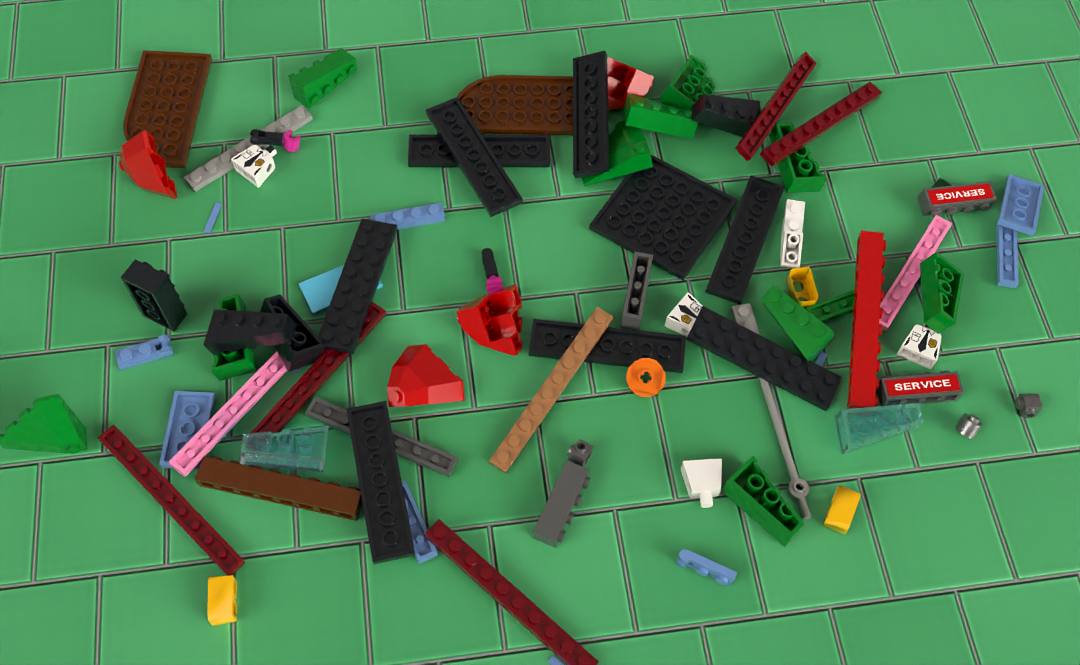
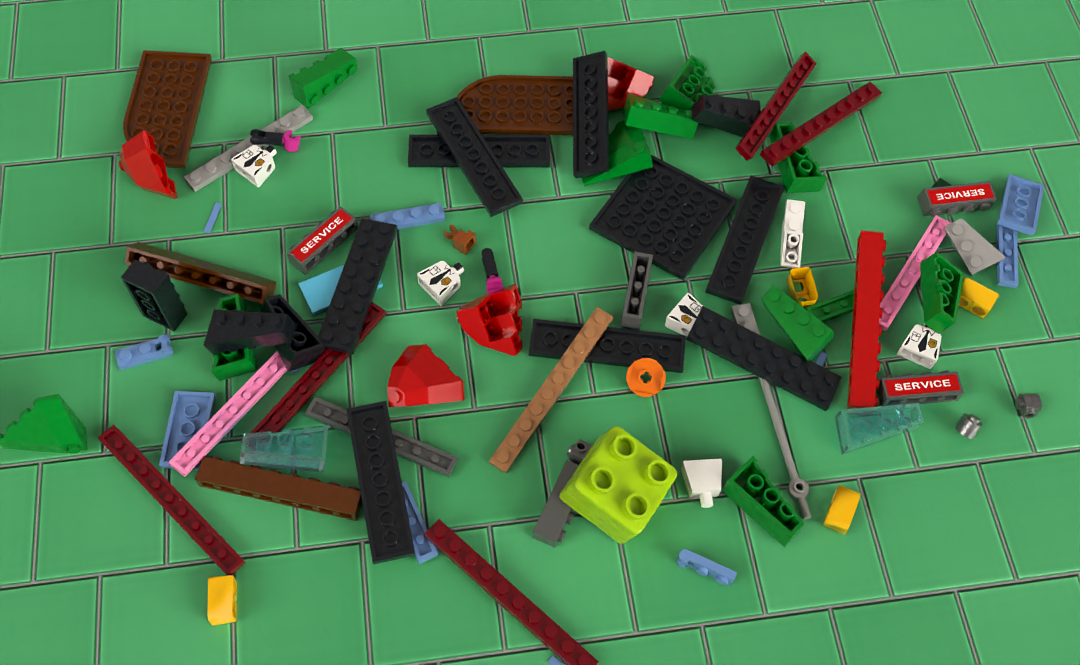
(202, 272): none -> reddish brown brick
(322, 240): none -> brick
(440, 280): none -> white torso
(461, 240): none -> dark orange piece
(619, 484): none -> lime brick
(972, 247): none -> light grey wing
(977, 298): none -> yellow piece

